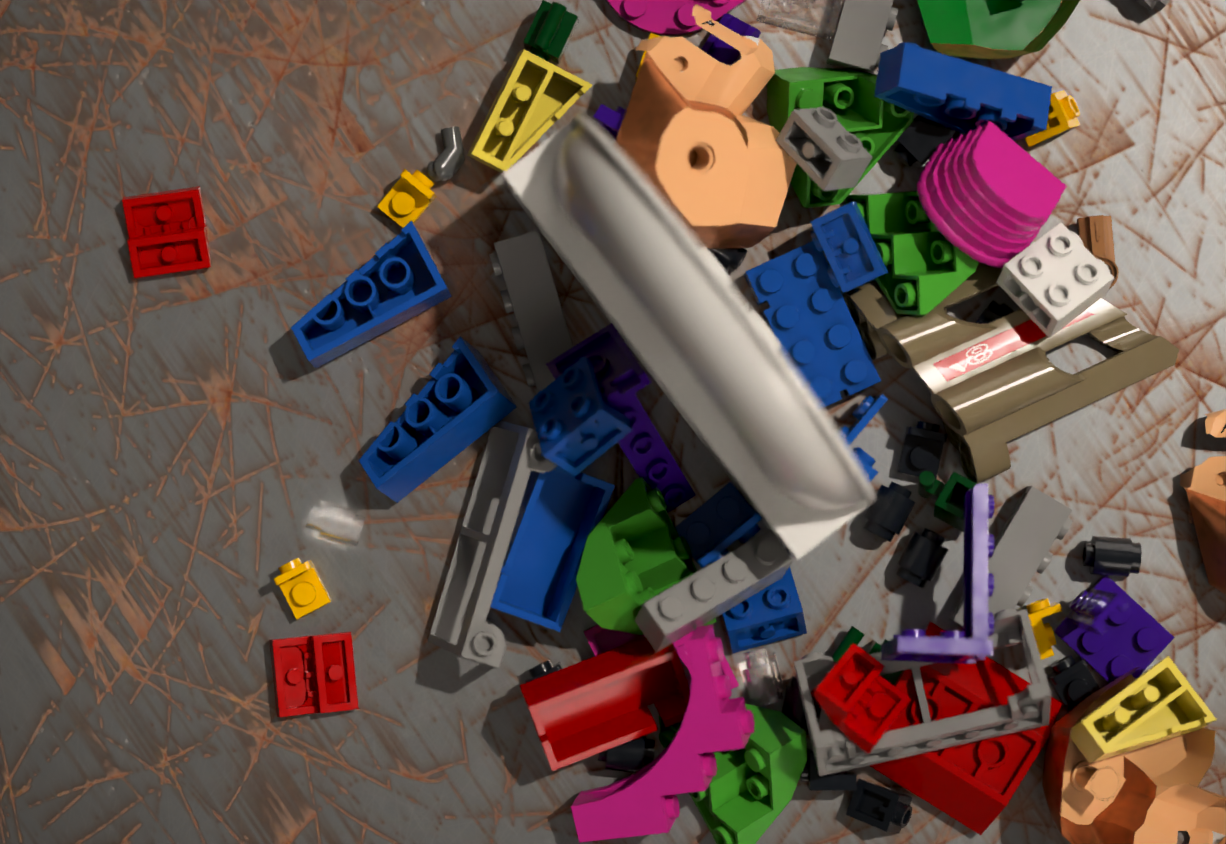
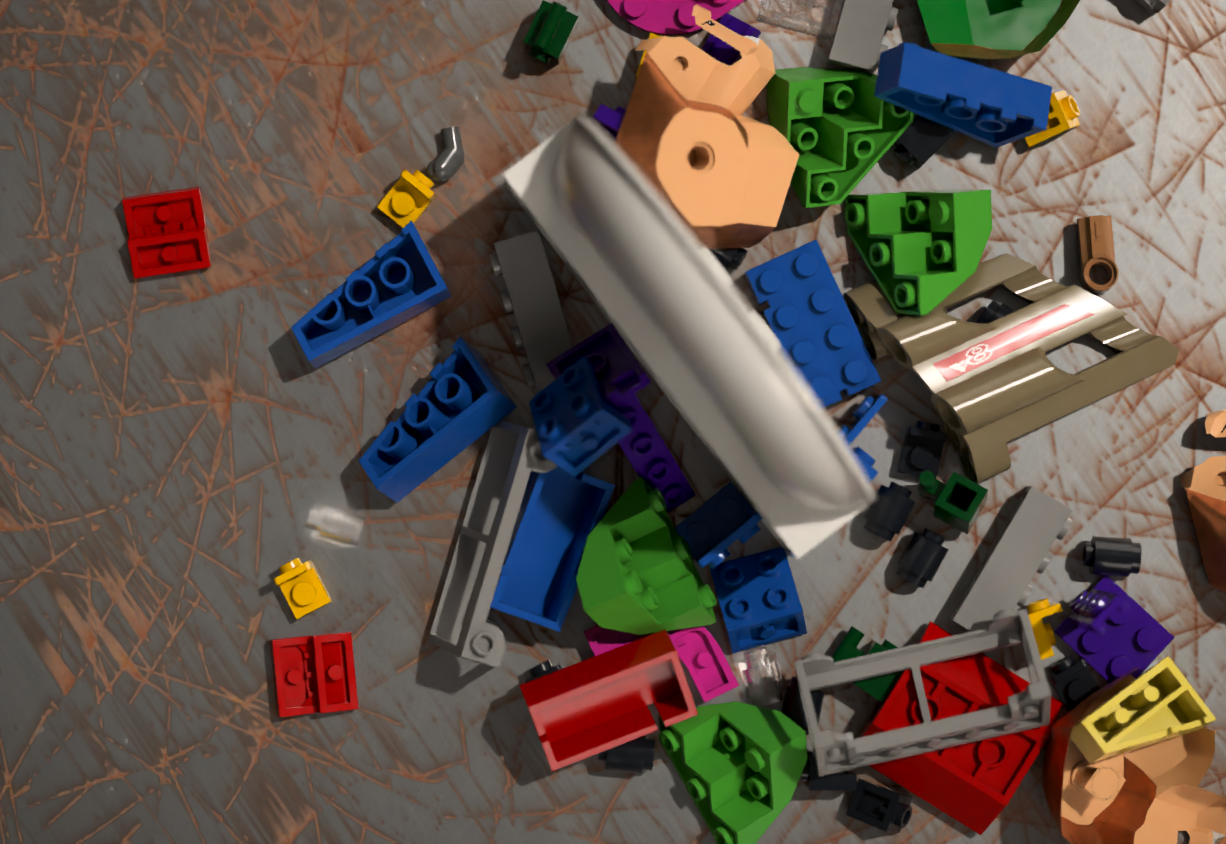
(524, 109): light yellow wedge -> none
(648, 799): dark pink arch -> none
(713, 590): light grey brick -> none
(824, 148): light grey brick -> none
(847, 247): blue bracket -> none
(860, 699): red slope -> none
(978, 585): bracket -> none
(987, 194): dark pink piece -> none
(1055, 279): white brick -> none

